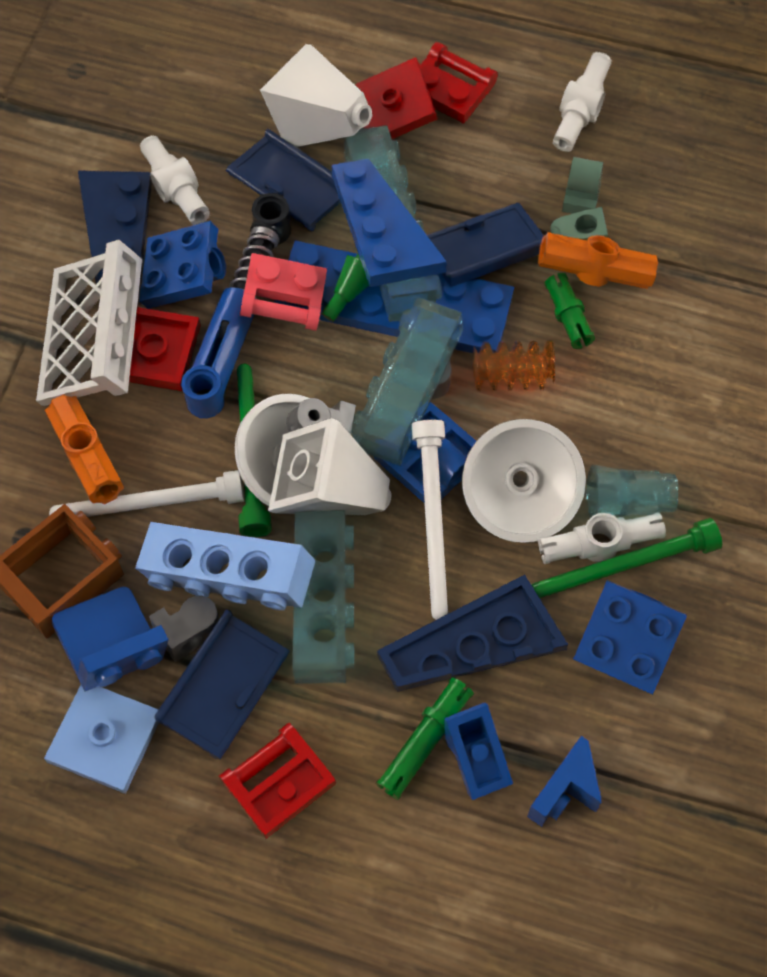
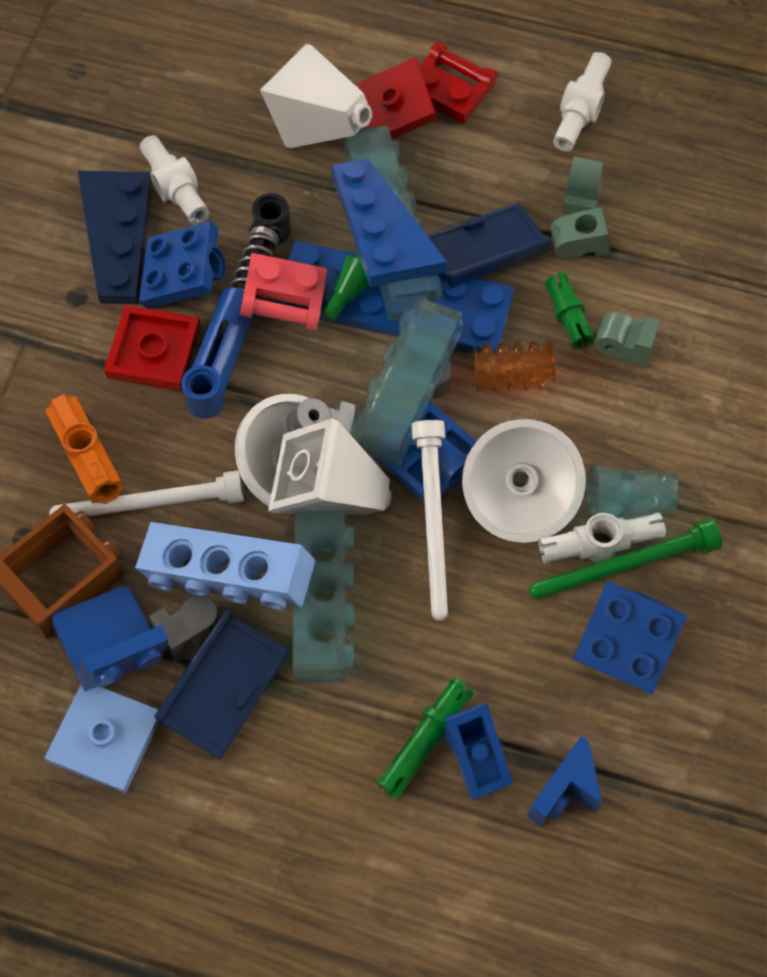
(112, 323): white fence -> none
(254, 518): green piece -> none
(284, 169): dark blue door -> none
(287, 789): red plate -> none
(479, 636): dark blue wing -> none
(597, 260): orange piece -> none
(626, 338): none -> sand green leg

